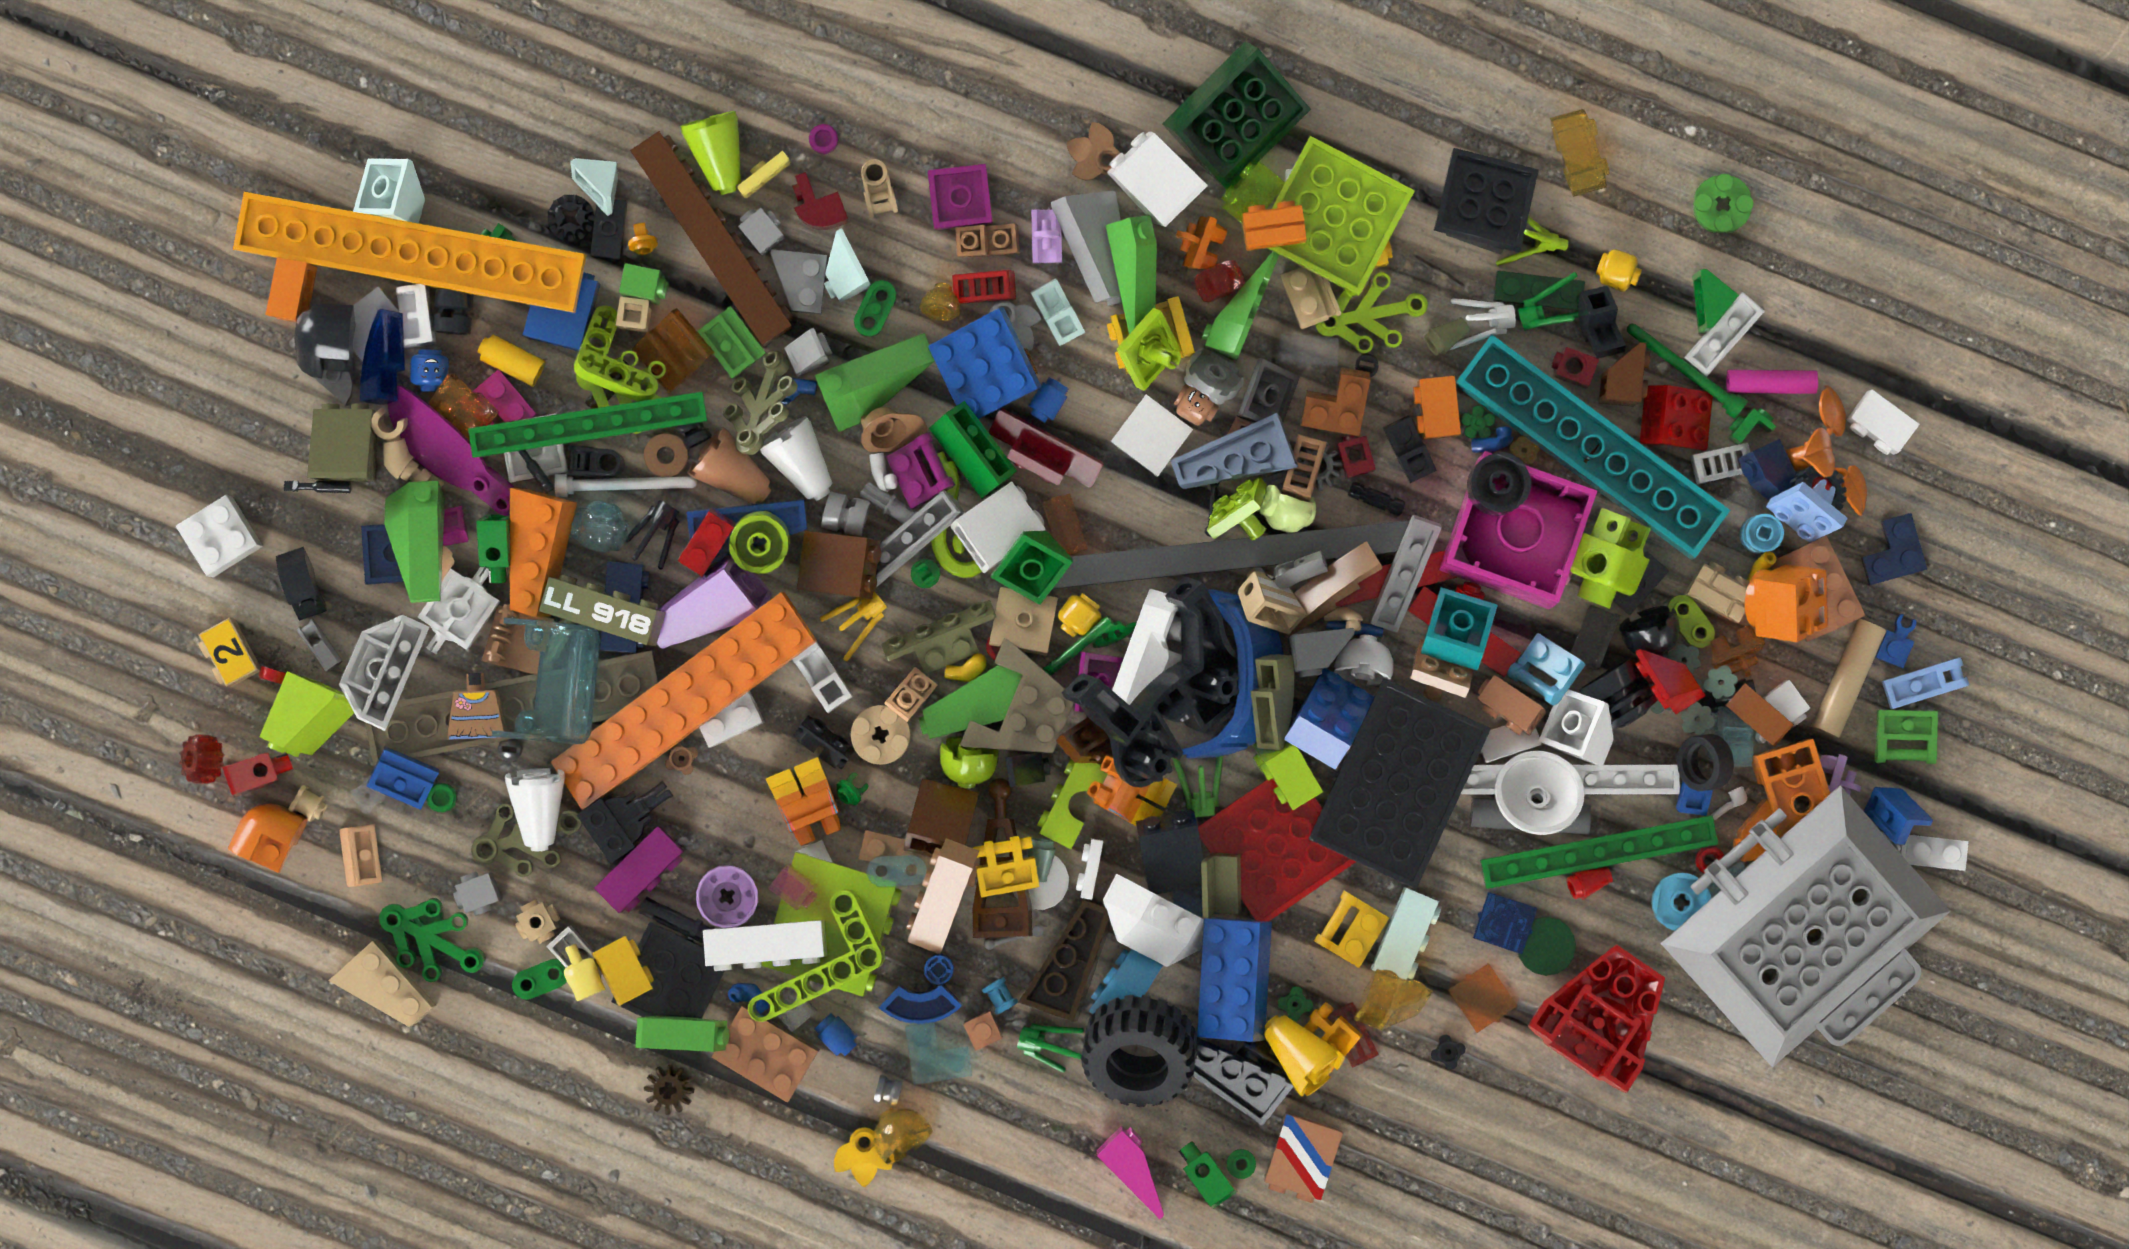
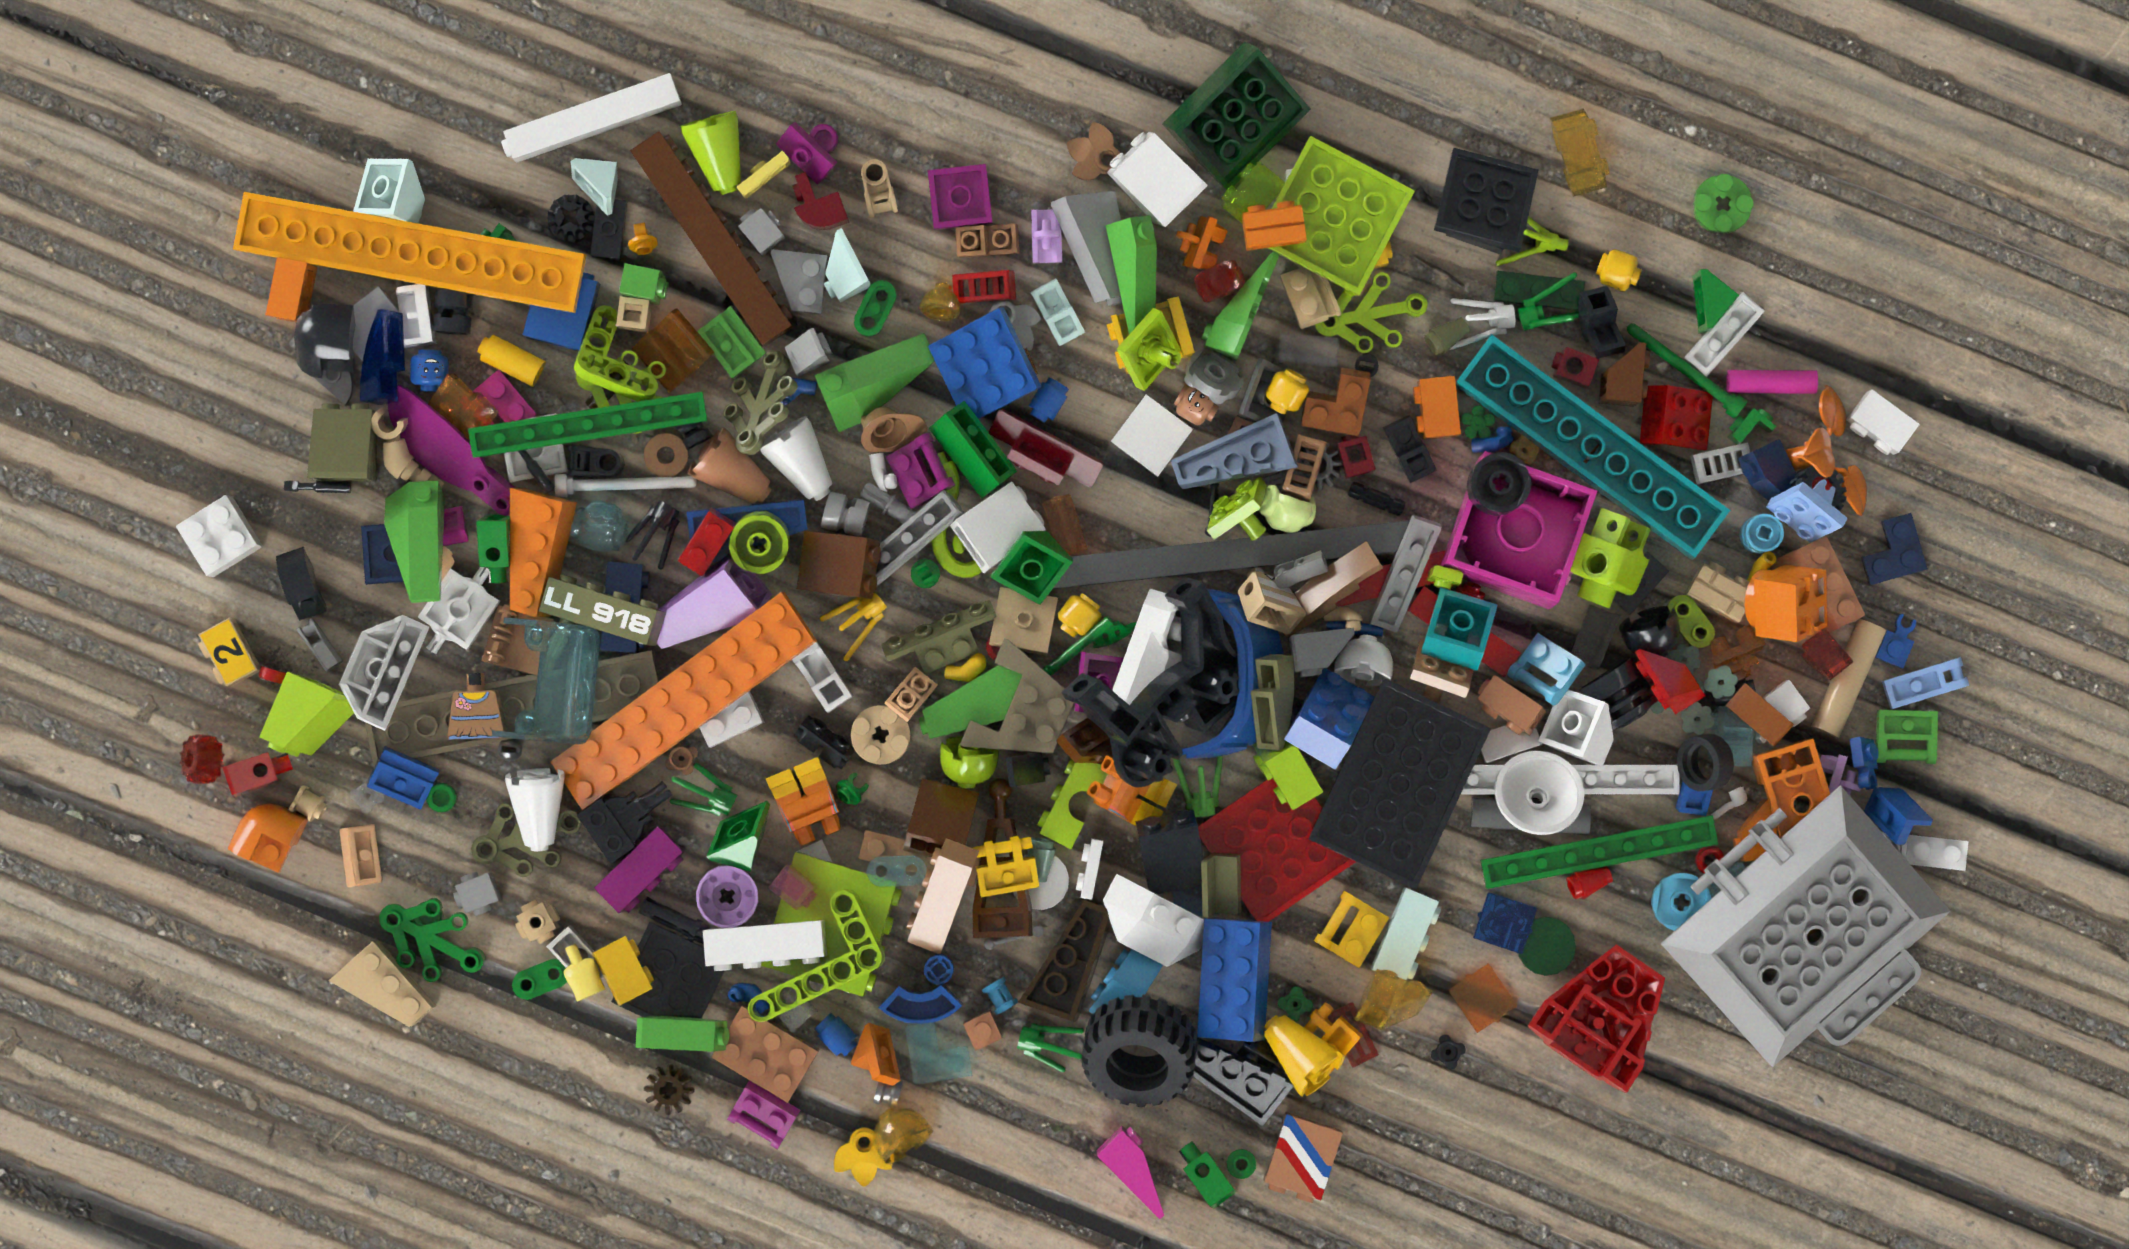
(591, 118): none -> white brick
(721, 800): none -> green plant
(740, 837): none -> green slope
(766, 1108): none -> magenta plate
(806, 153): none -> magenta plate
(877, 1054): none -> orange slope
(1287, 391): none -> yellow head
(1444, 577): none -> lime plate
(1825, 654): none -> clear red slope
(1865, 760): none -> blue plate

